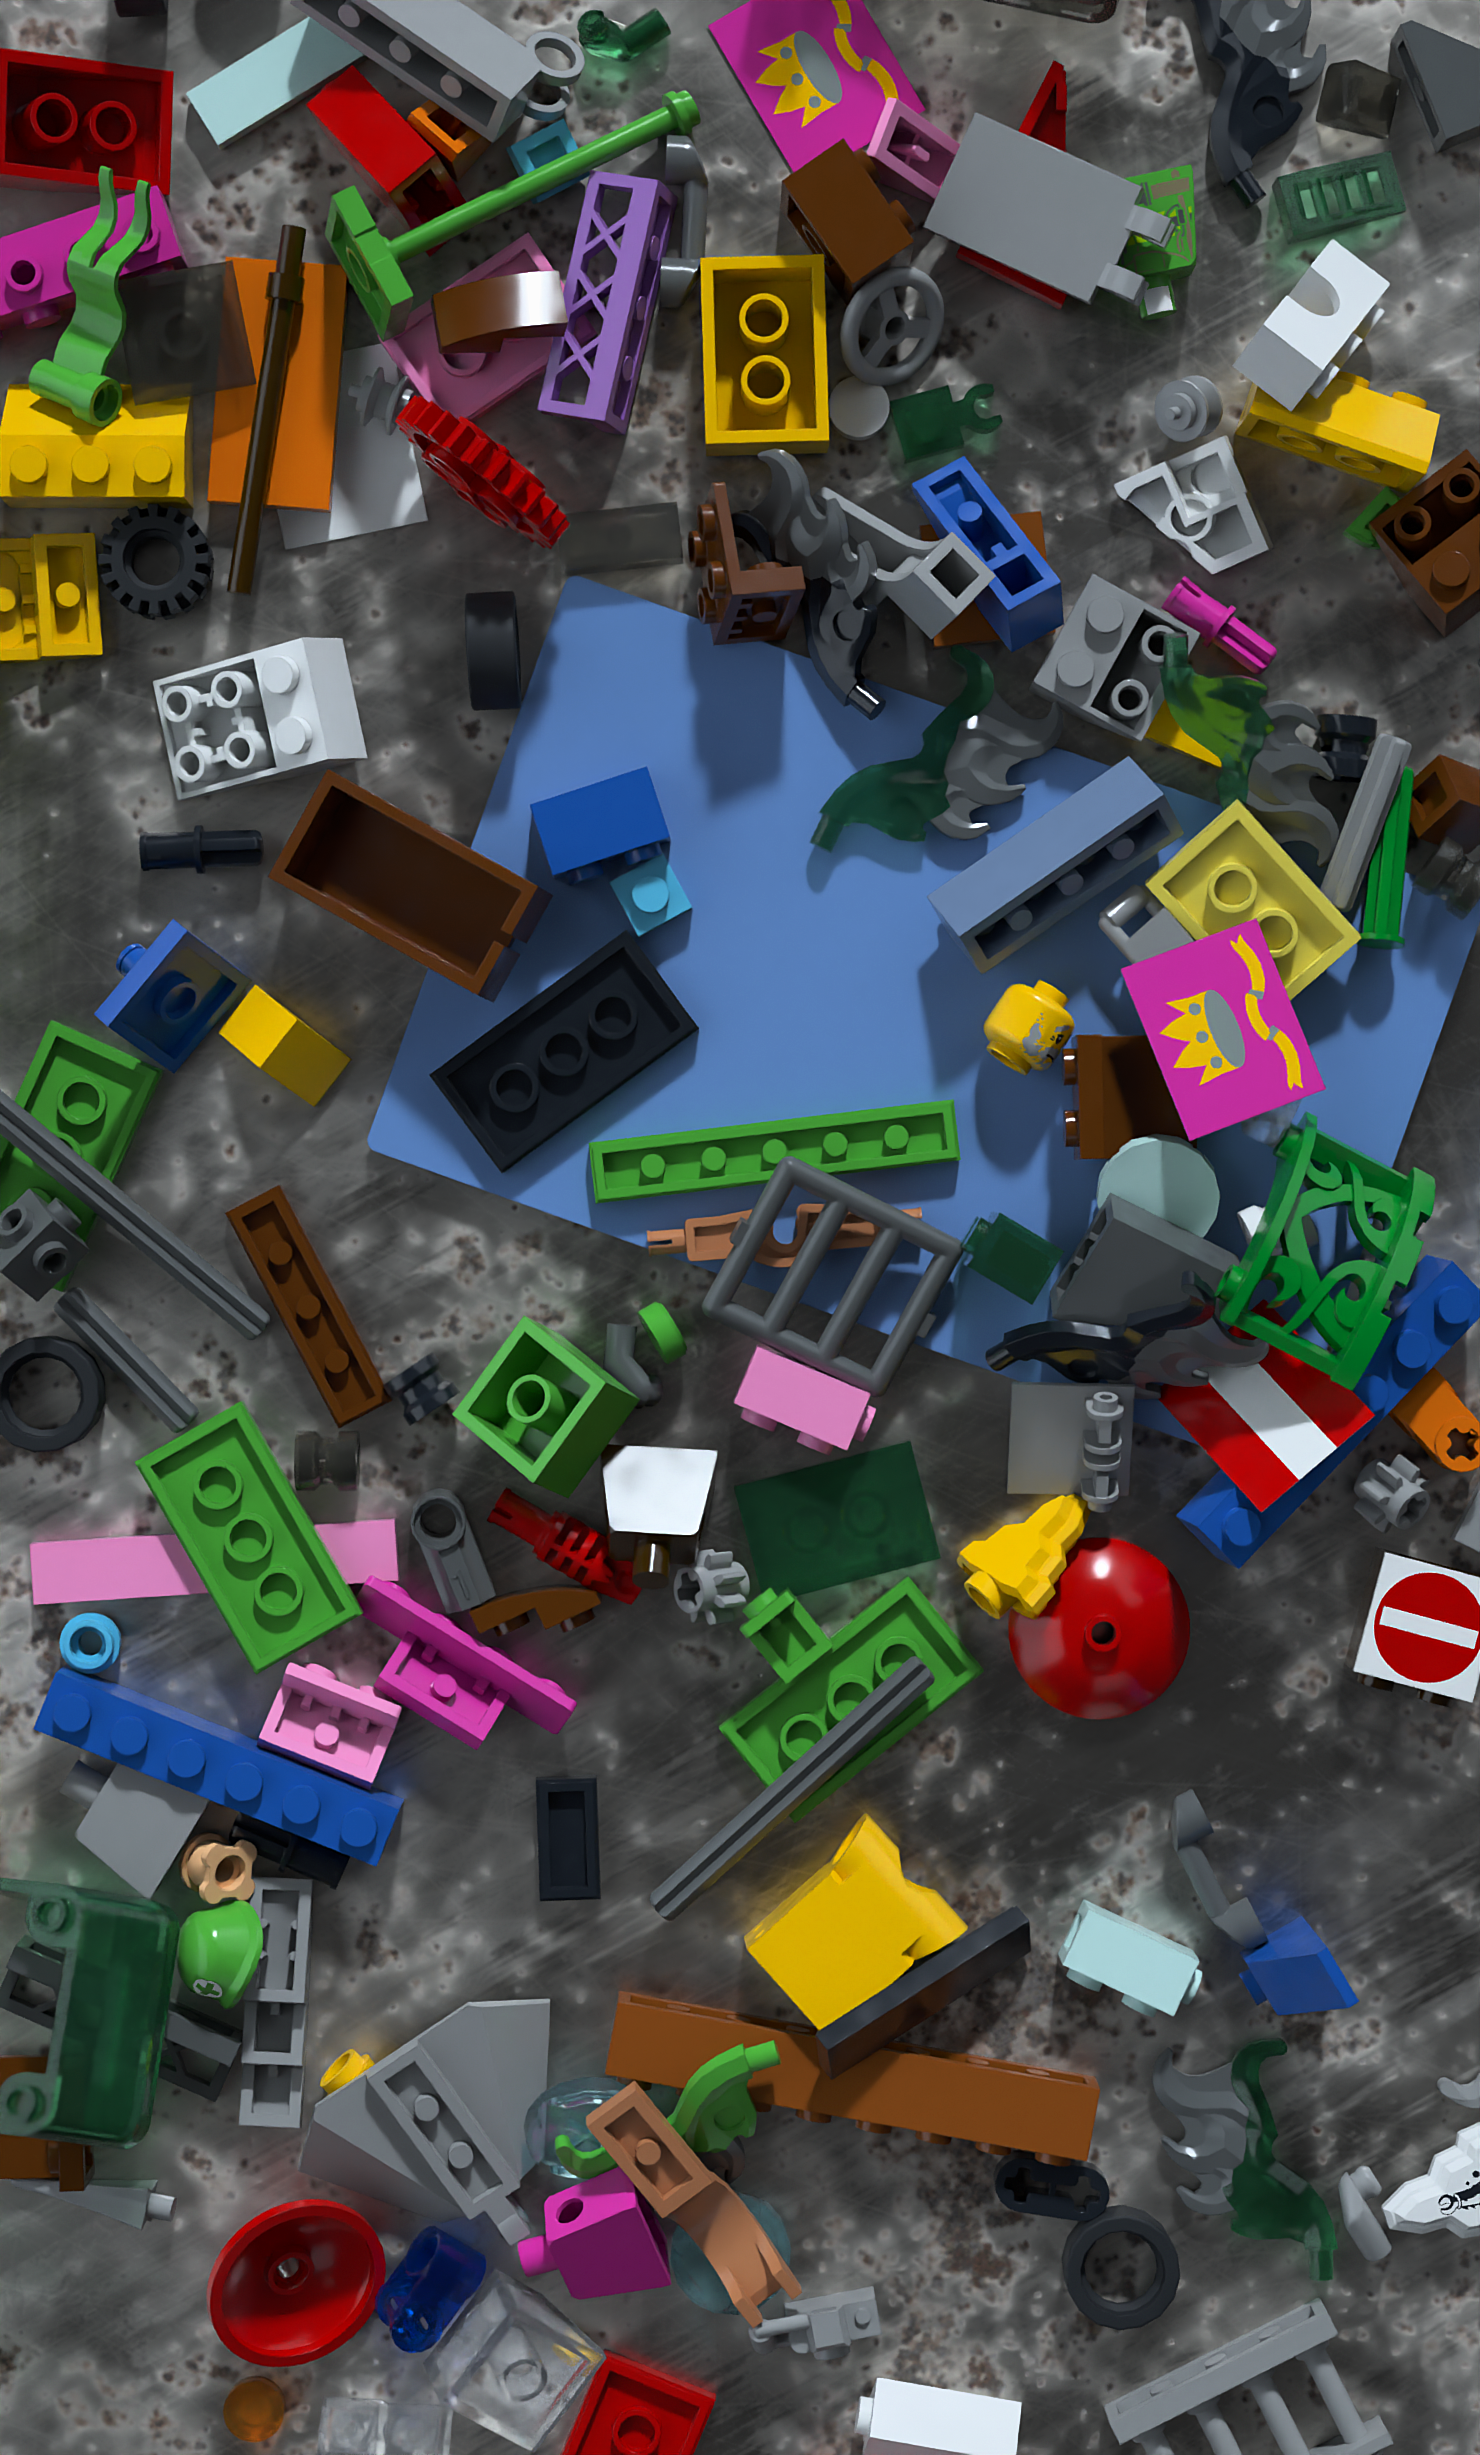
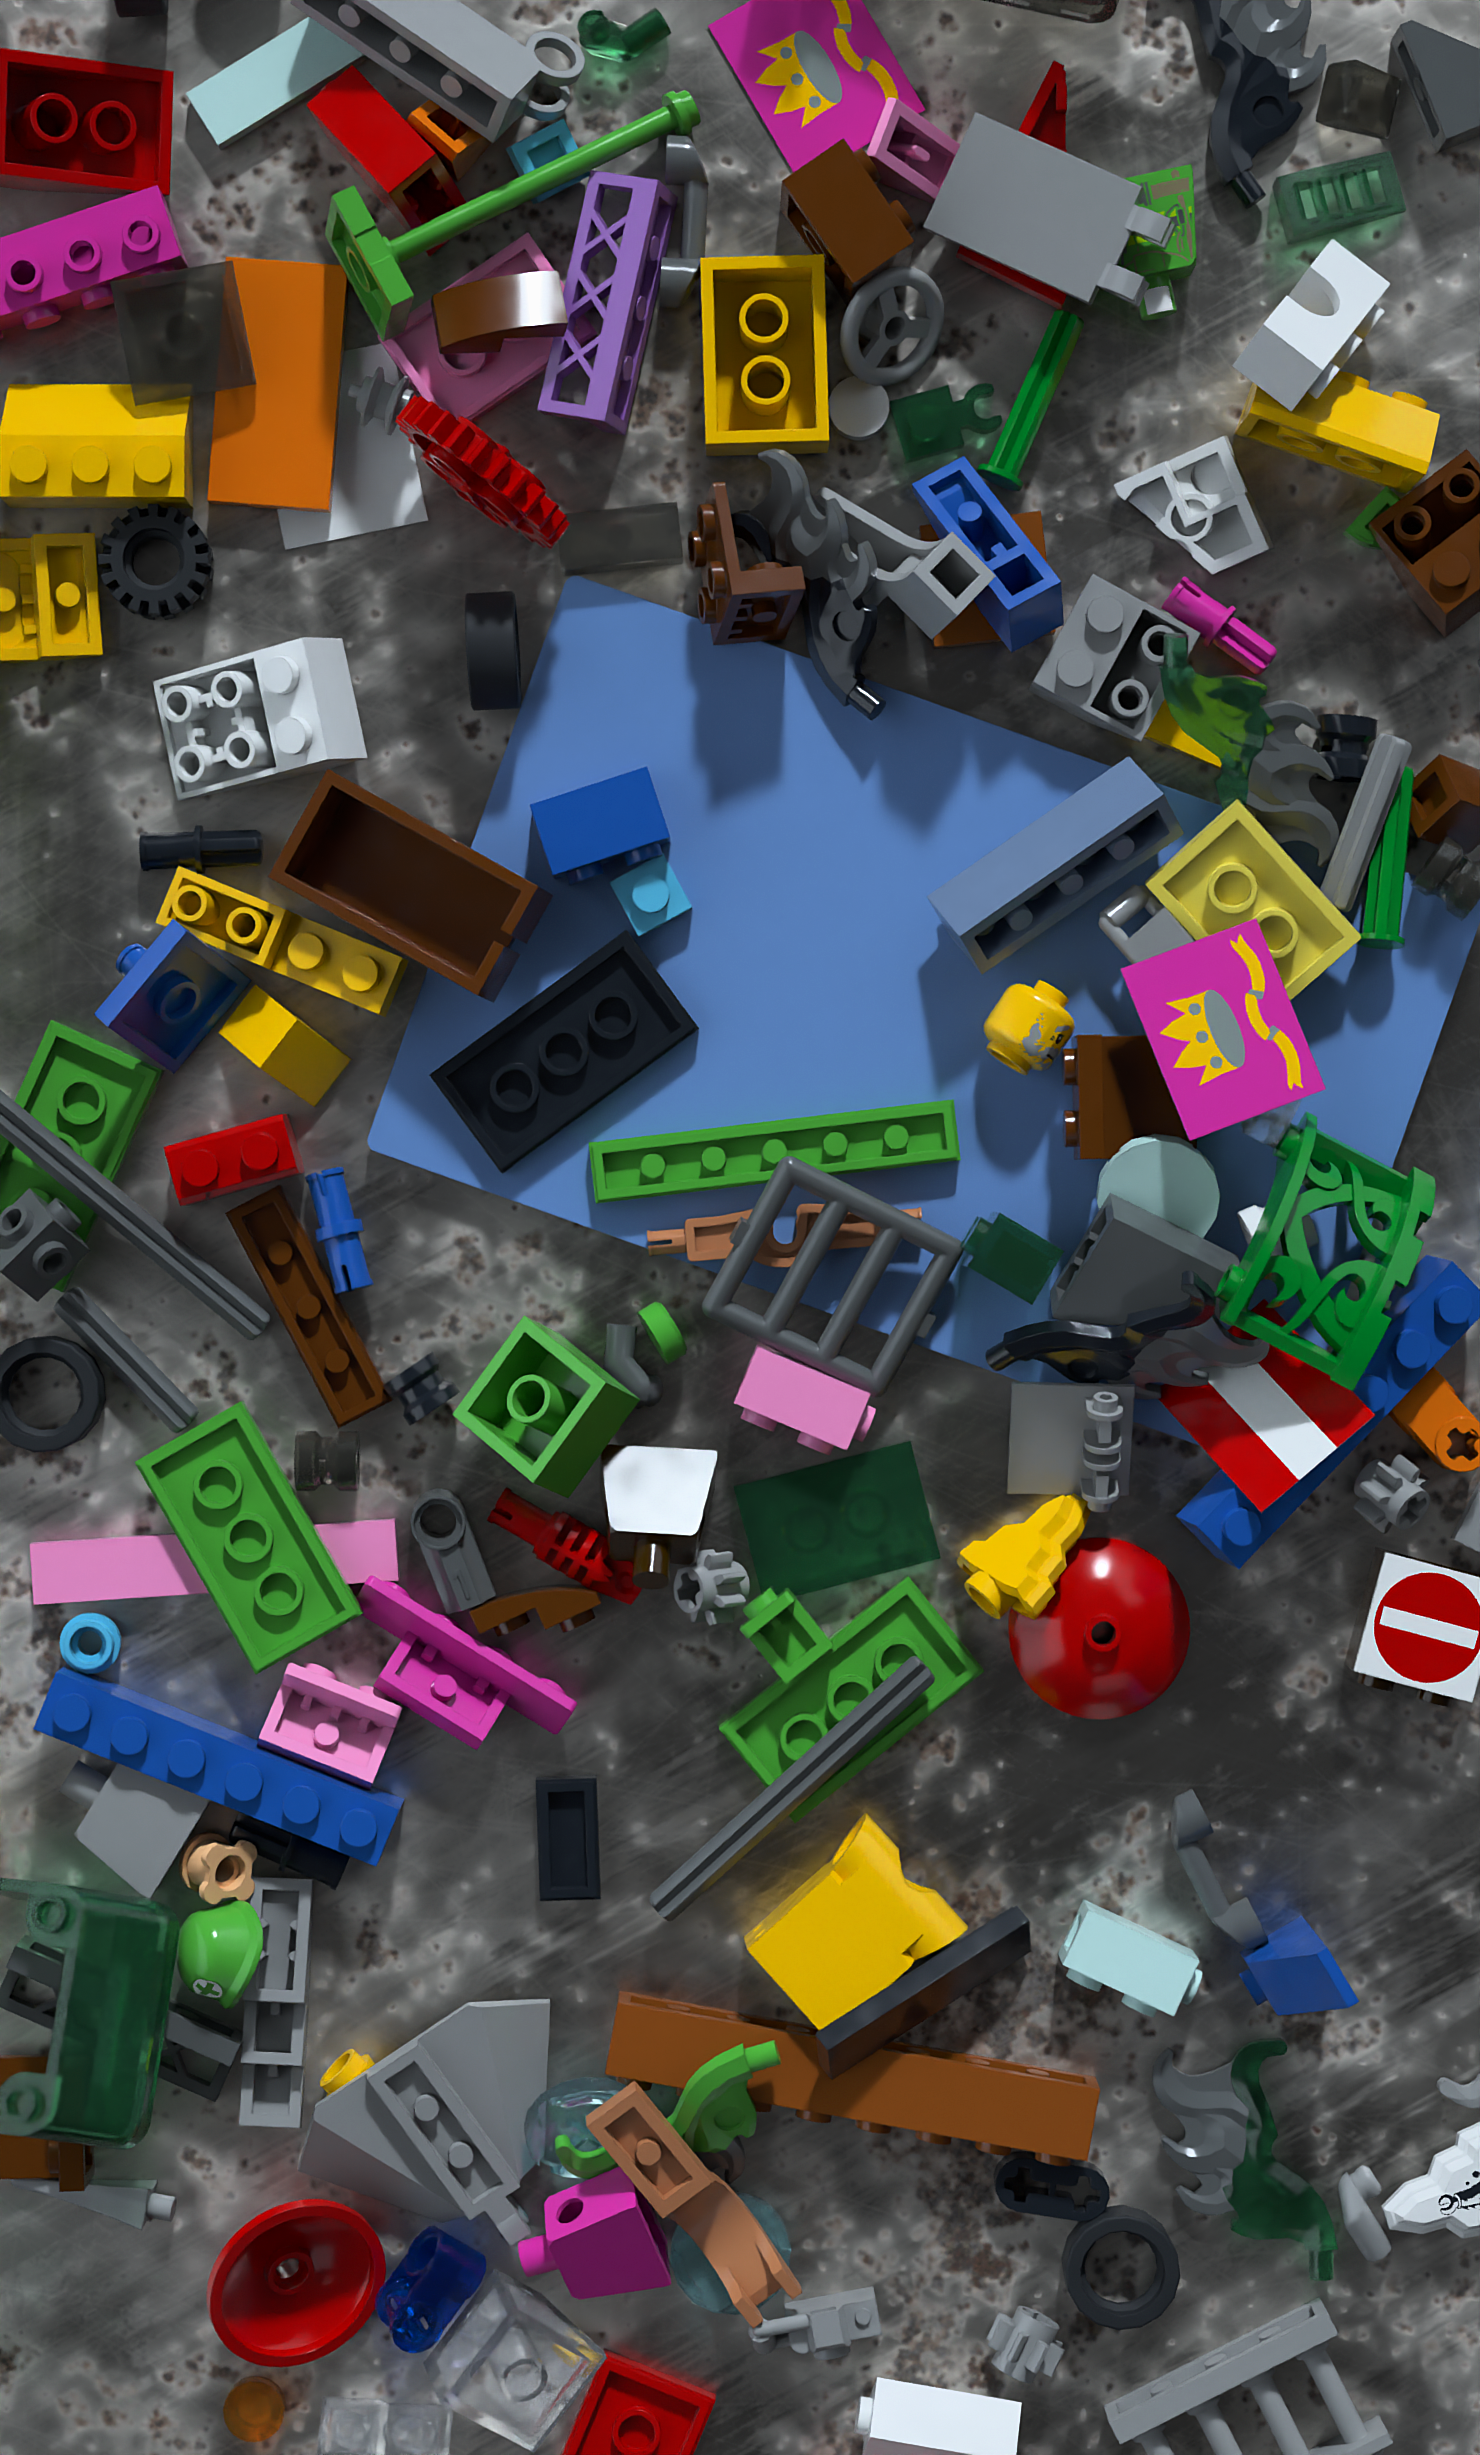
(100, 316): bright green flag -> none
(234, 1159): none -> red brick
(283, 941): none -> yellow slope
(284, 292): dark brown bar -> none
(339, 1230): none -> blue pin
(955, 772): piece -> none
(1025, 2344): none -> light grey gear
(1032, 401): none -> green axle
(1188, 408): light grey wheel -> none

